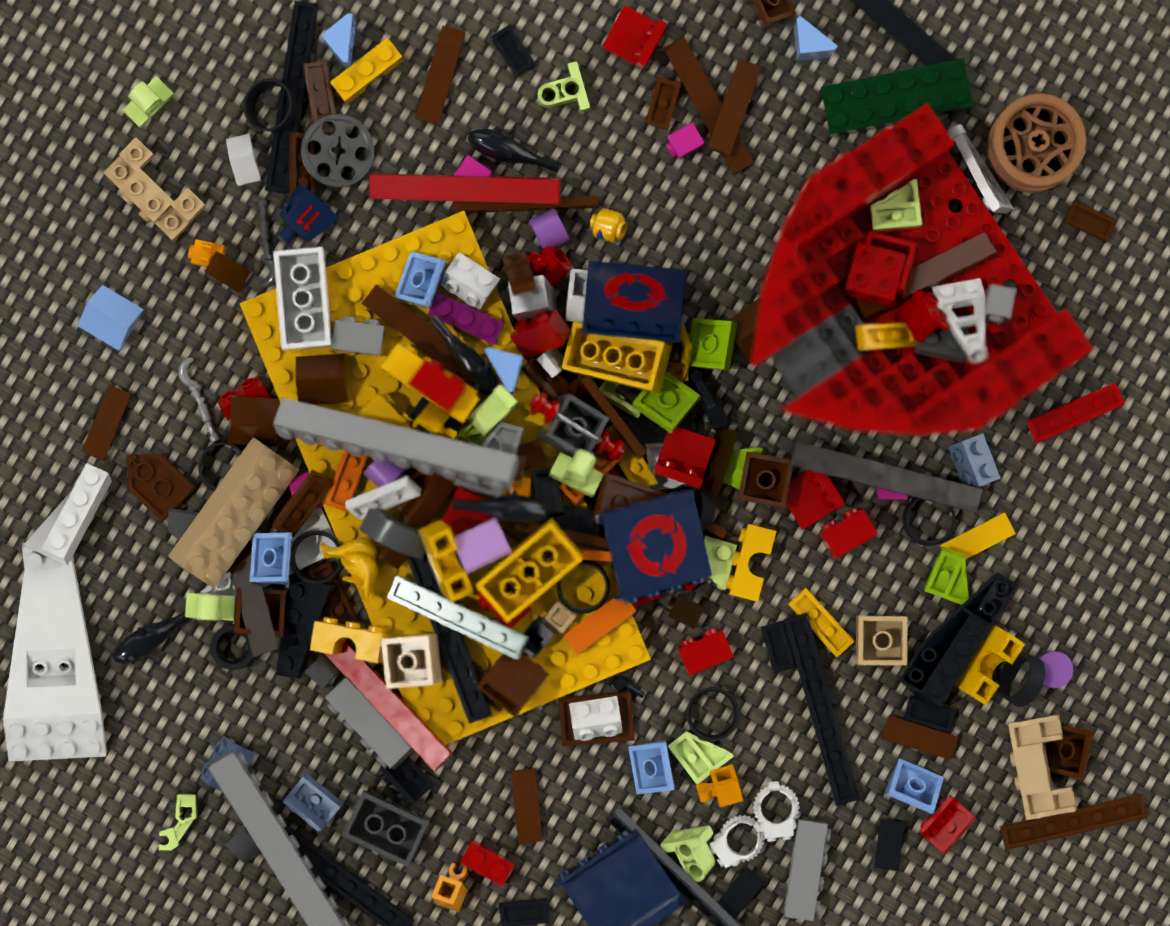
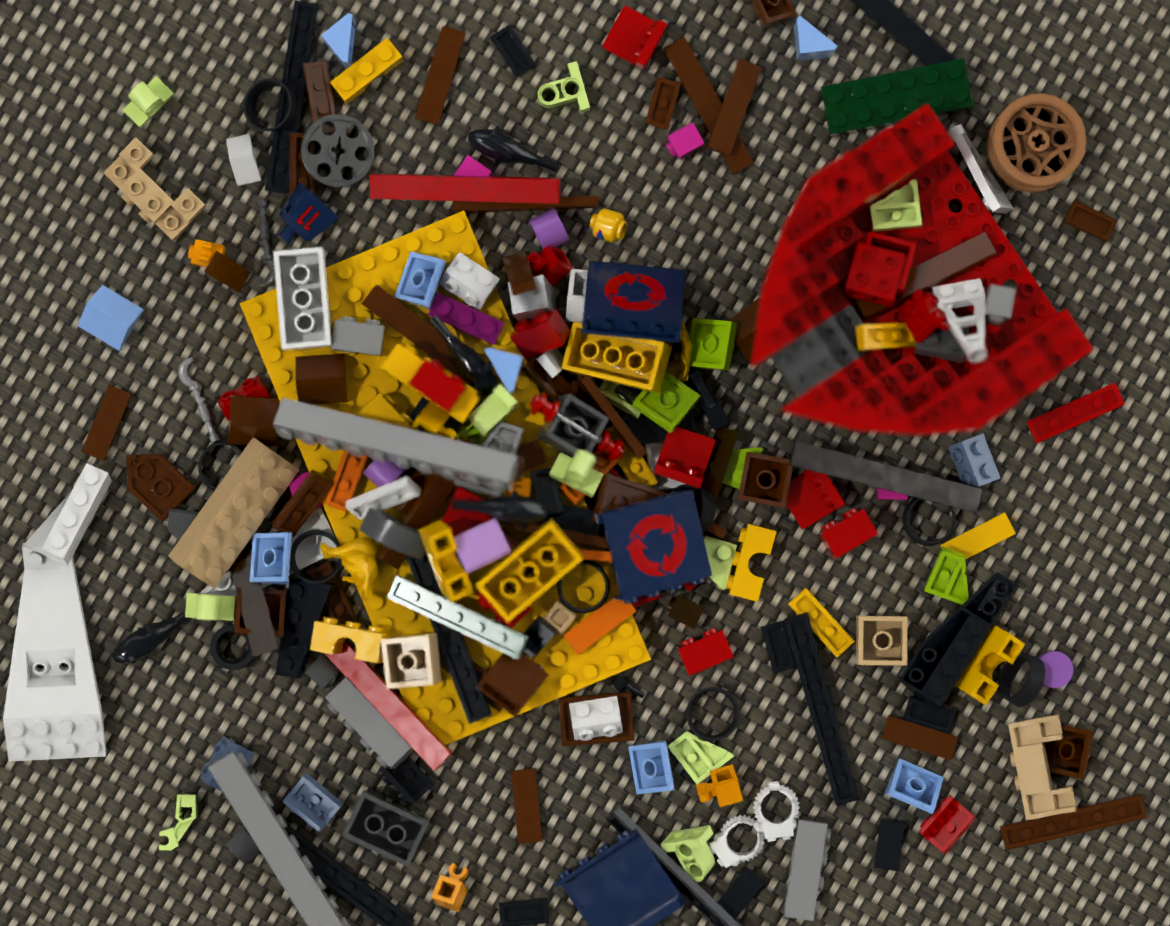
(487, 862): red brick -> none

